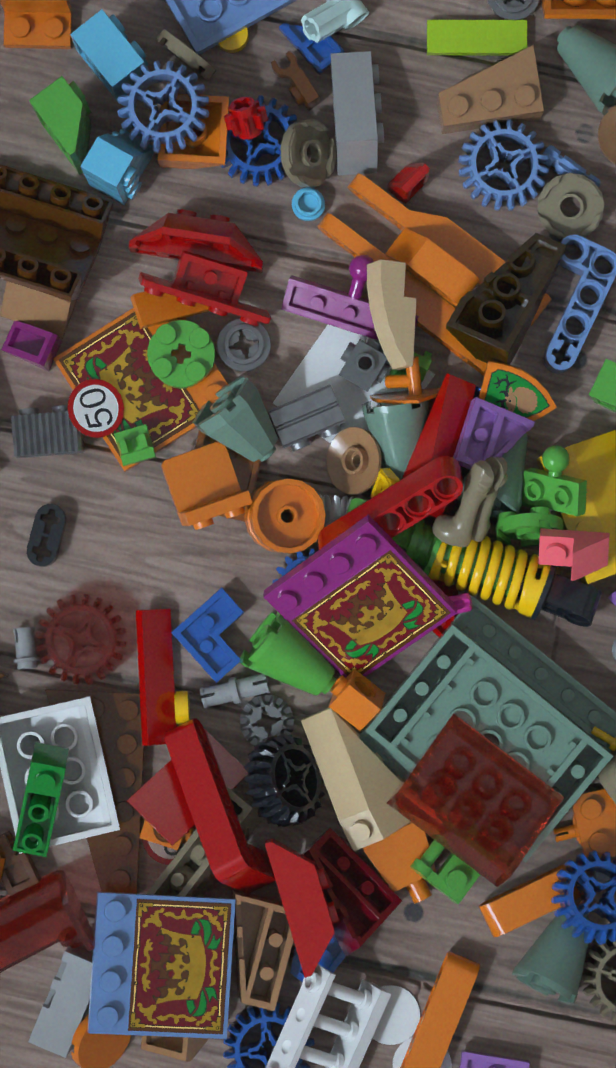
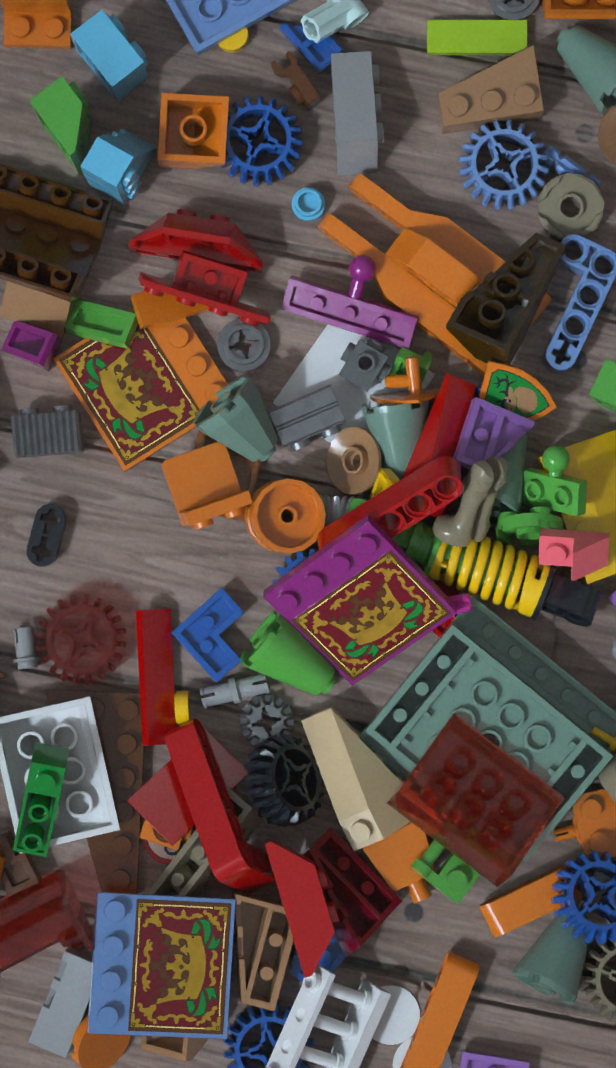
(95, 408): sticker -> none
(101, 323): none -> bright green tile
(135, 445): bright green tile -> none
(150, 98): medium blue gear -> none
(186, 55): dark tan tile -> none
(193, 369): bright green plate -> none
(245, 118): red gear -> none
(294, 153): dark tan tile -> none
(356, 699): orange brick -> none
(392, 312): tan slope -> none
(409, 181): red slope -> none

